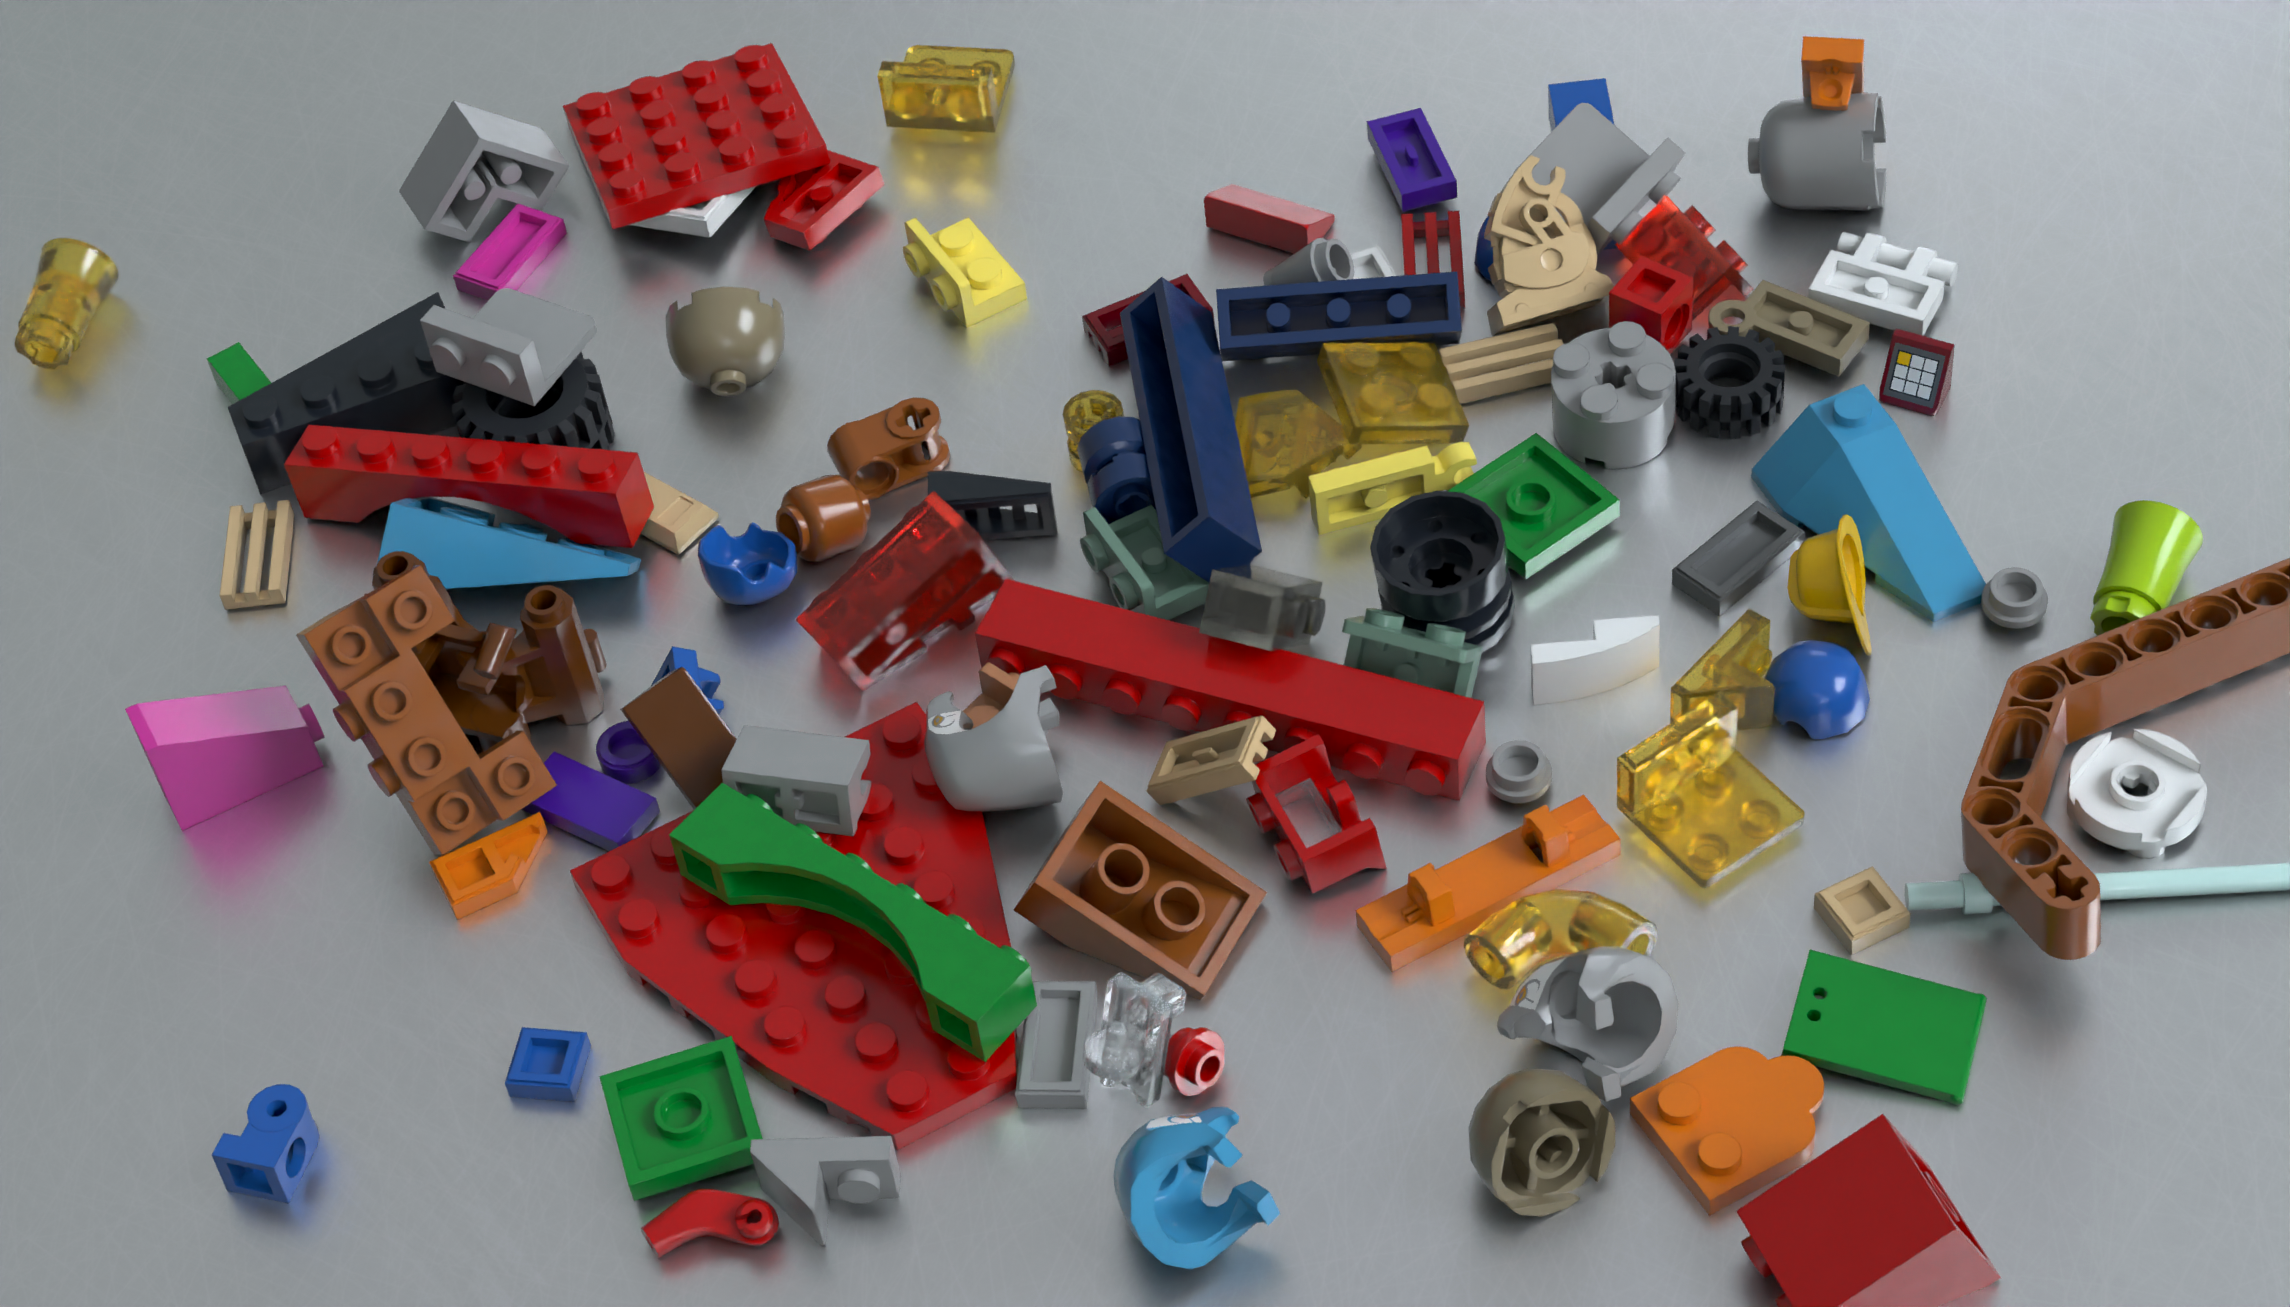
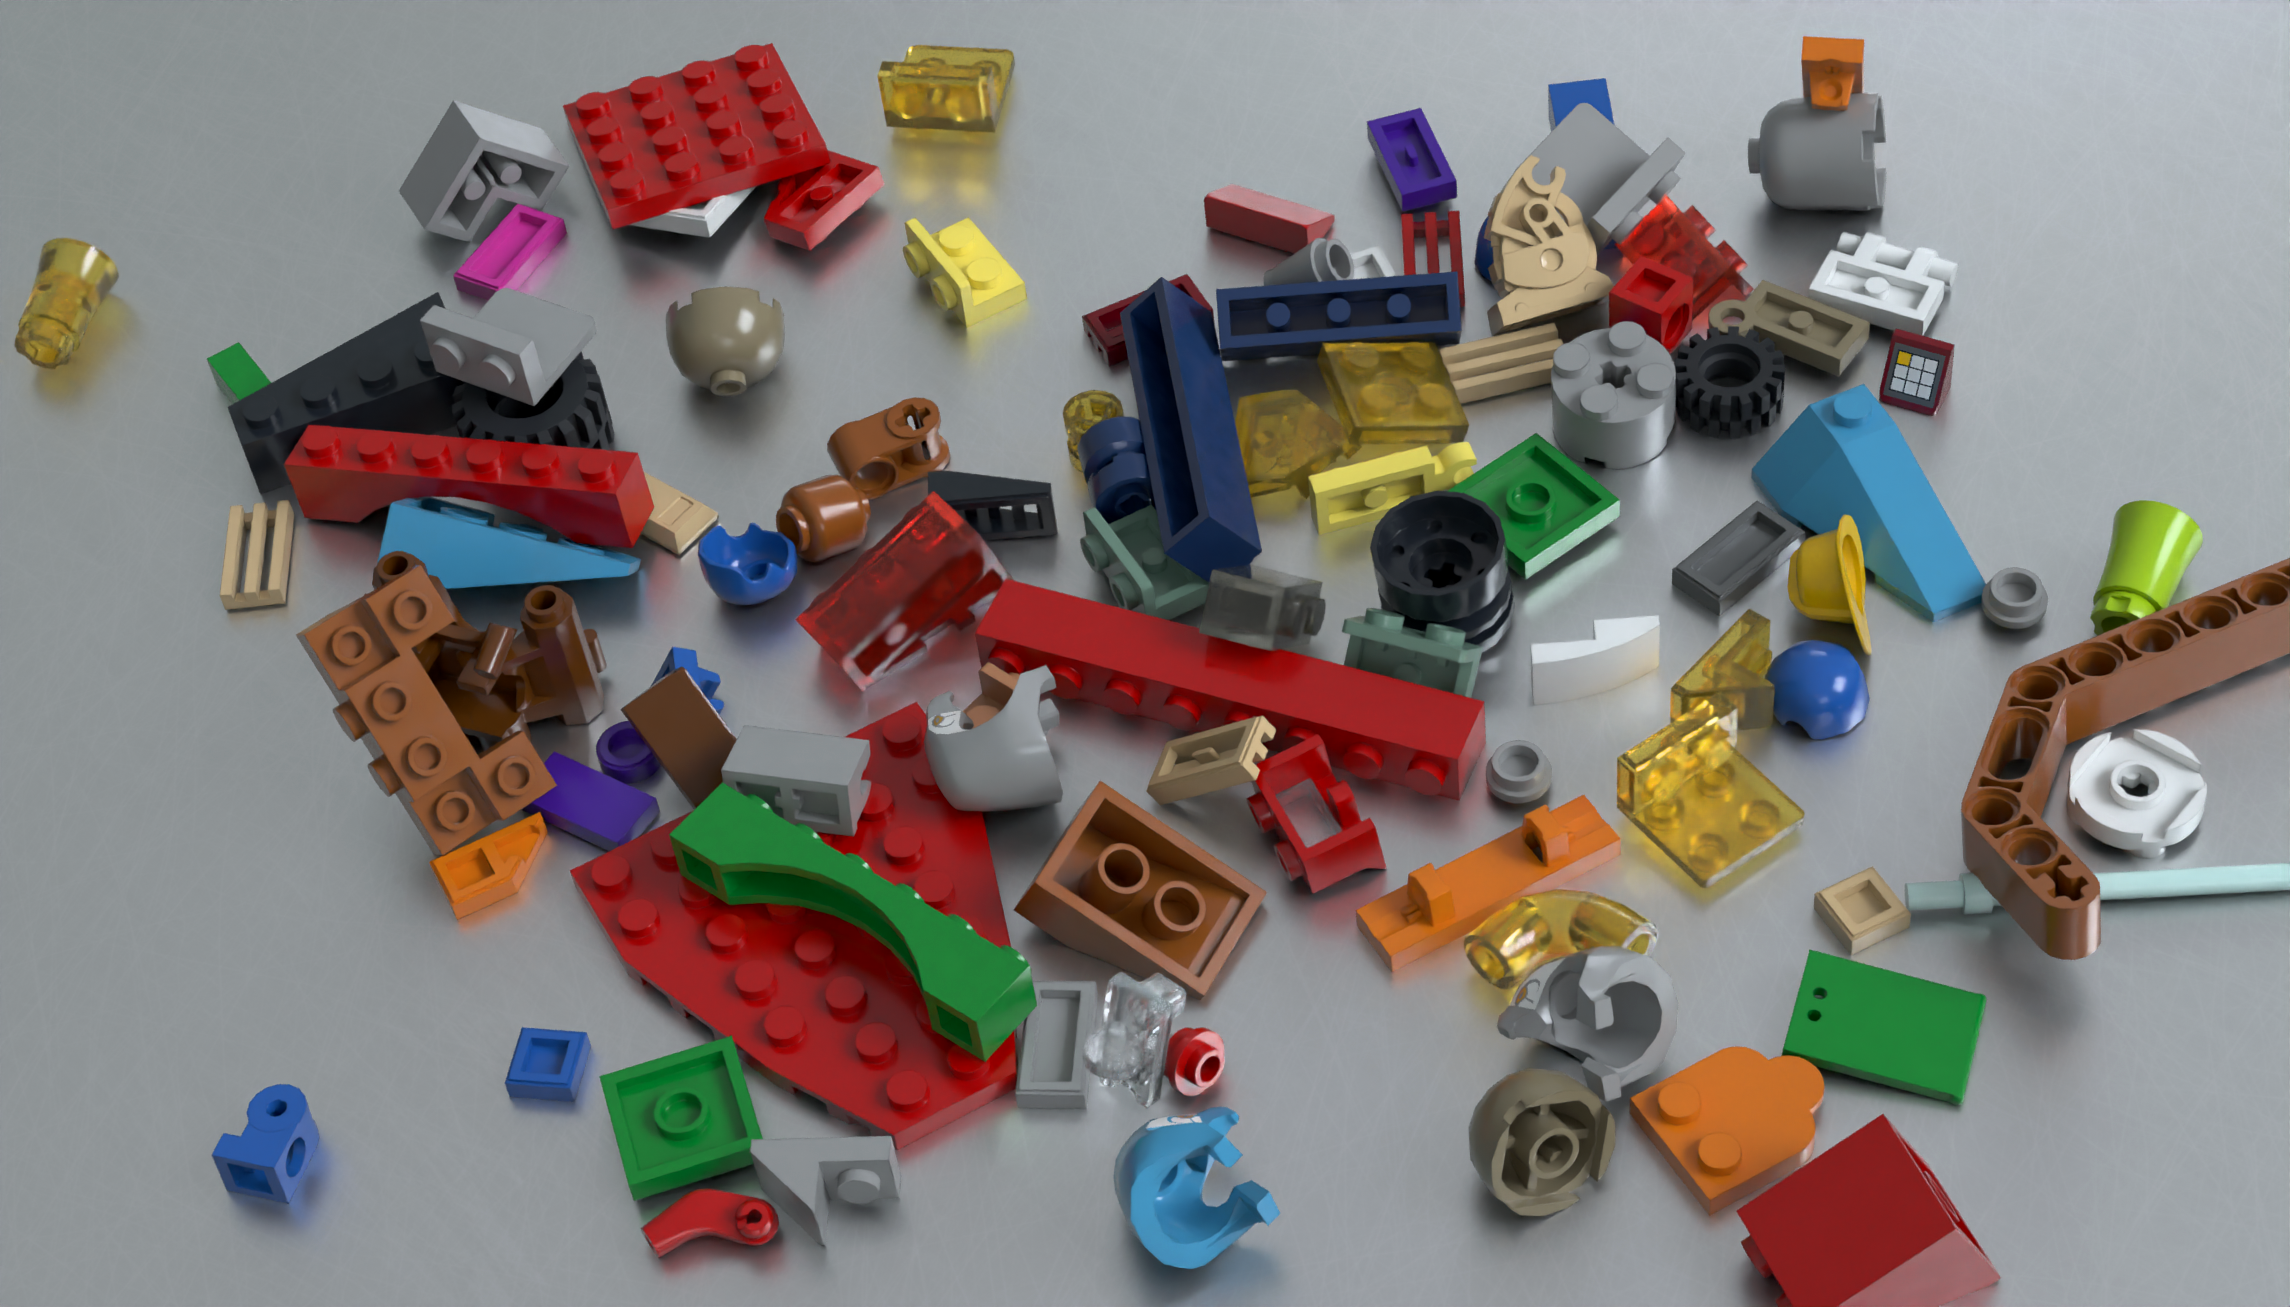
(225, 747): dark pink slope -> none

